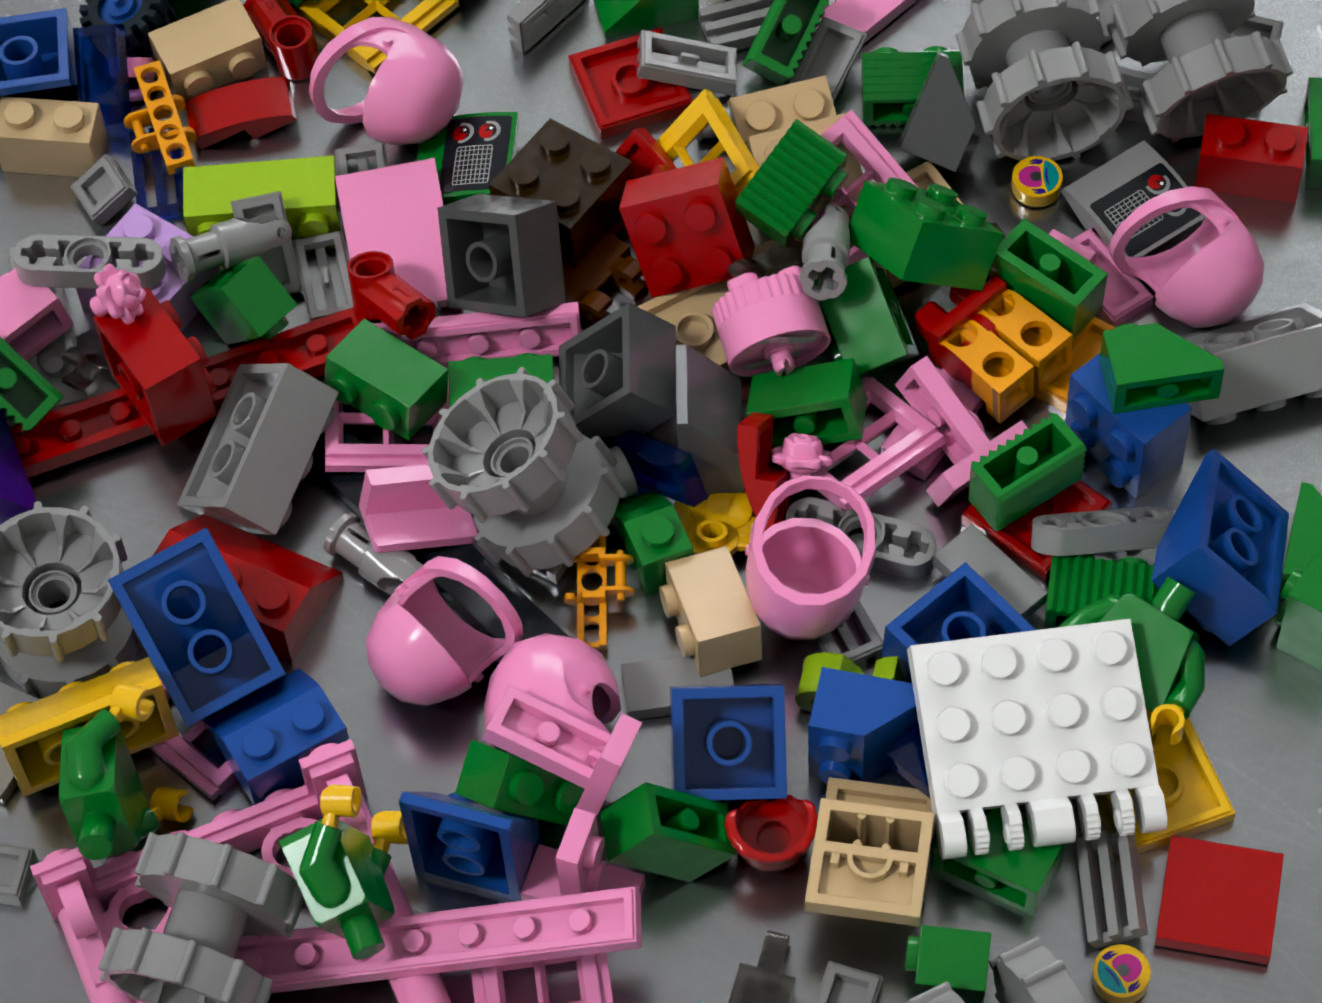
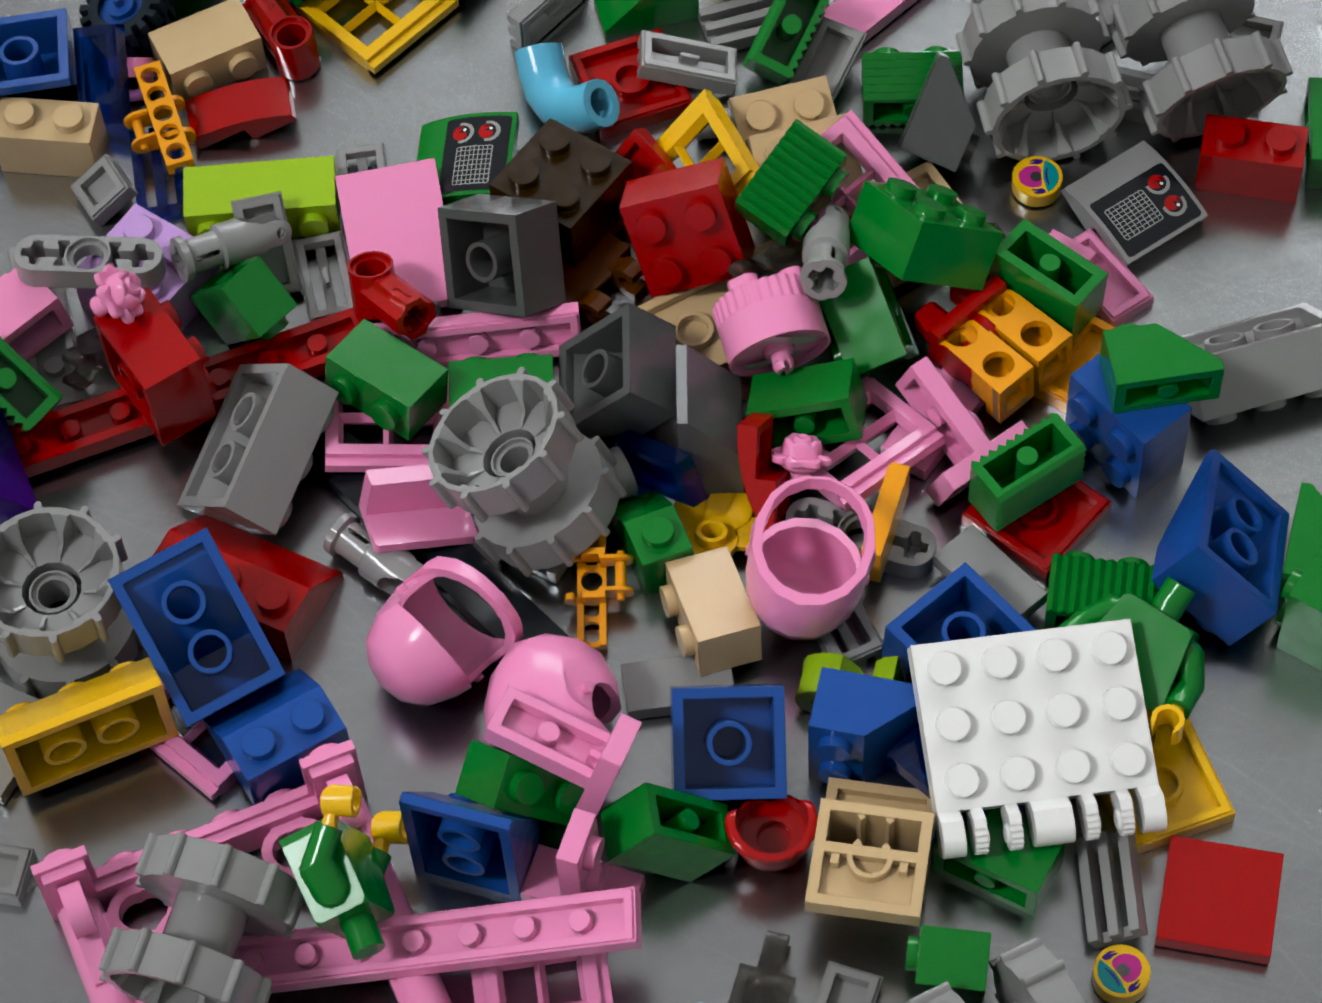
(101, 784): green torso -> none
(411, 91): bright pink piece -> none
(554, 95): none -> medium azure cylinder
(888, 514): none -> light orange tile
(1100, 531): light grey beam -> none
(1203, 277): bright pink piece -> none

